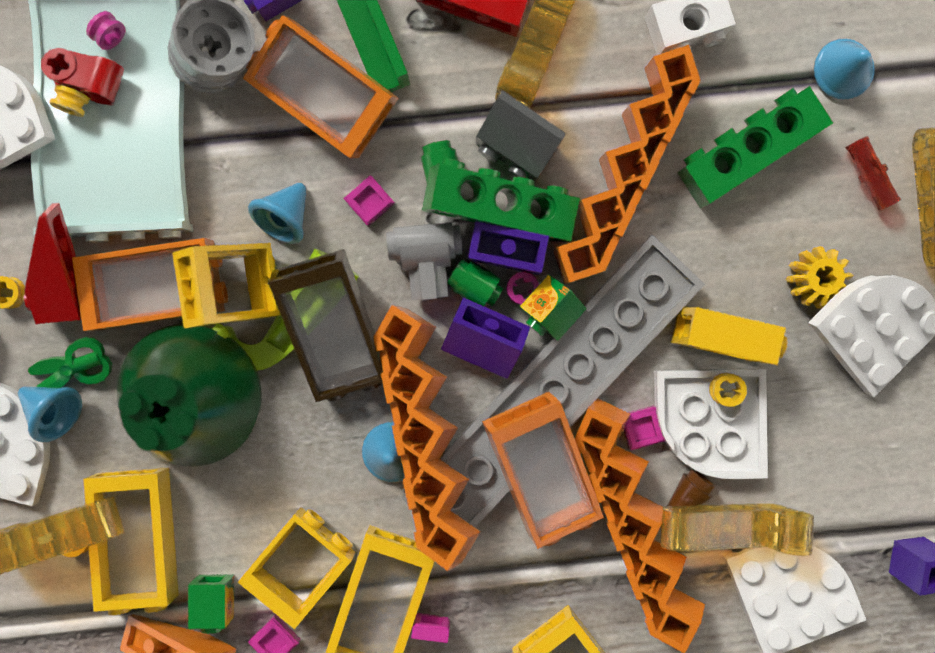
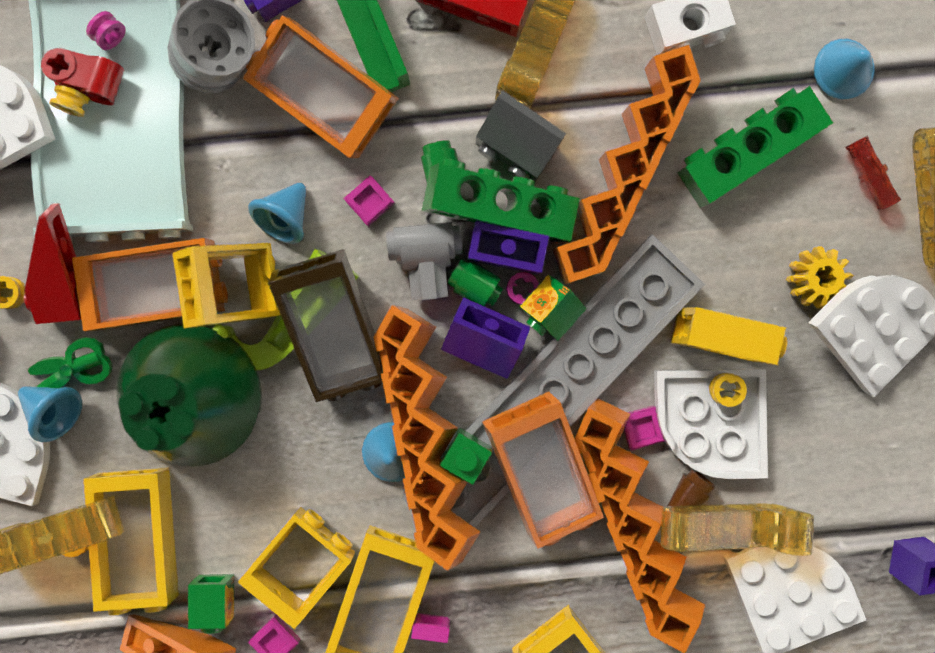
(466, 456): none -> green brick

